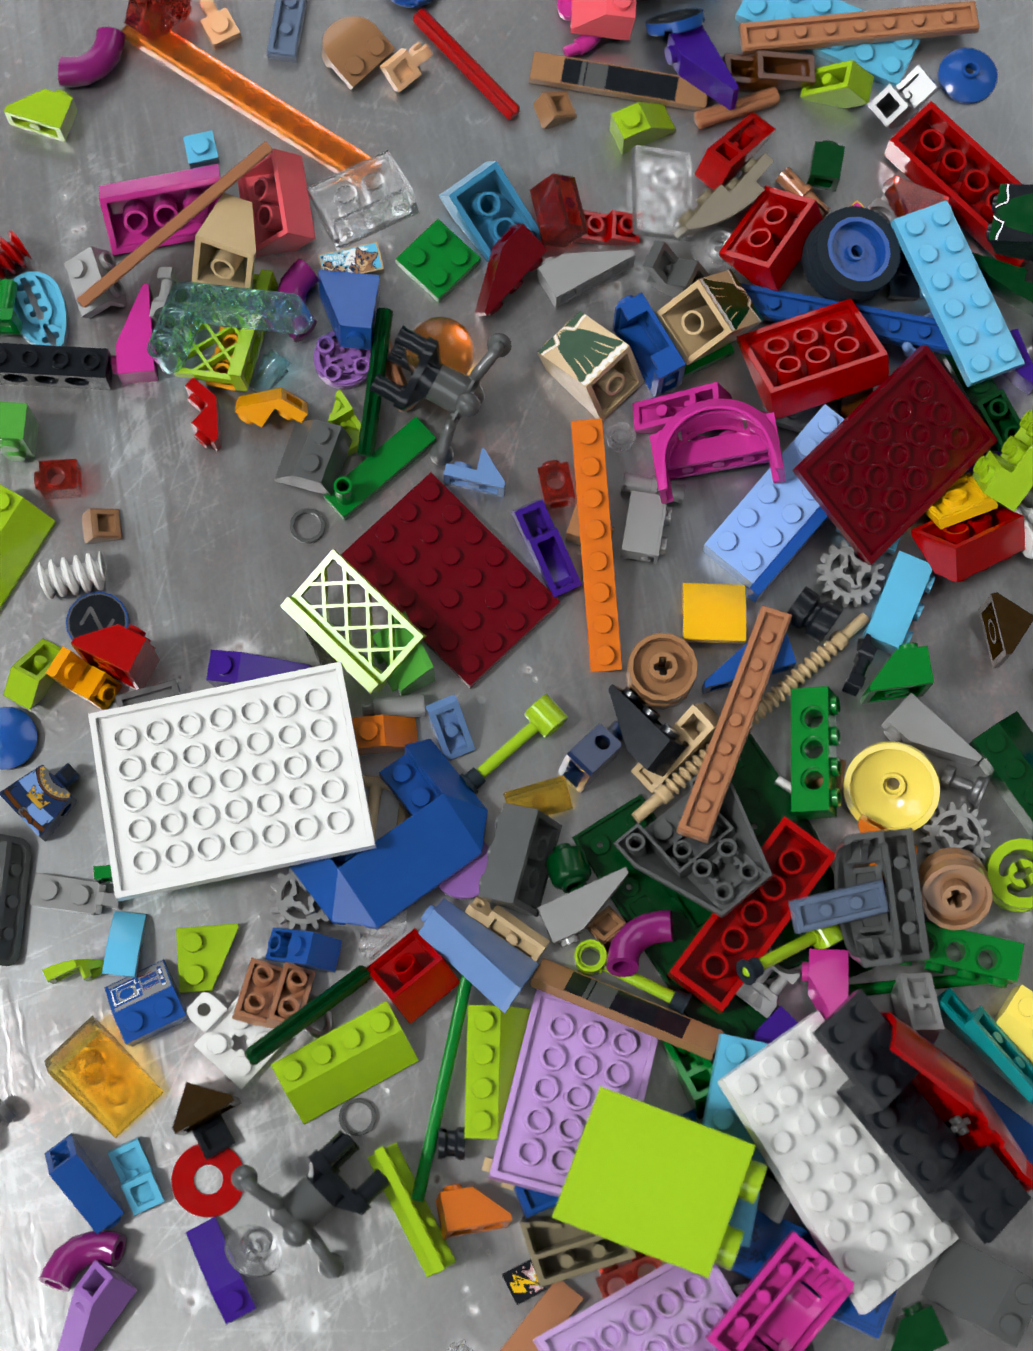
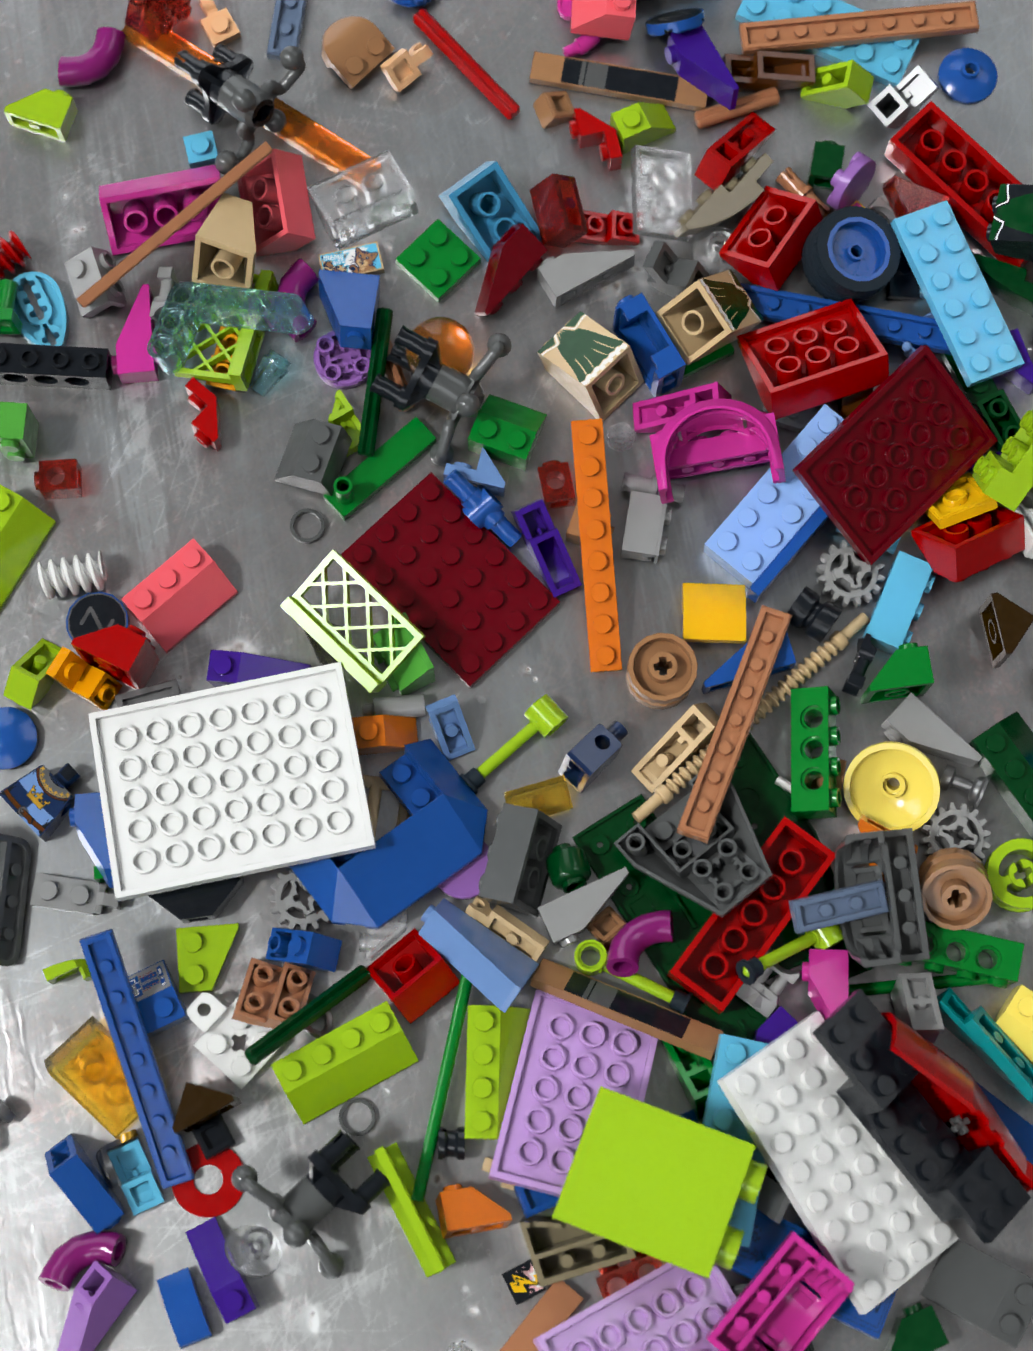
(89, 823): none -> blue slope
(101, 525): medium nougat slope -> none
(104, 1162): none -> flat silver piece
(124, 944): medium azure slope -> none
(137, 1057): none -> blue tile
(179, 595): none -> coral slope
(184, 1308): none -> blue slope
(199, 901): none -> black slope
(229, 91): none -> wheel
(258, 406): light orange slope -> none
(482, 508): none -> blue pin
(506, 431): none -> green slope
(593, 132): none -> red slope
(644, 736): black slope -> none
(852, 182): none -> medium lavender tile

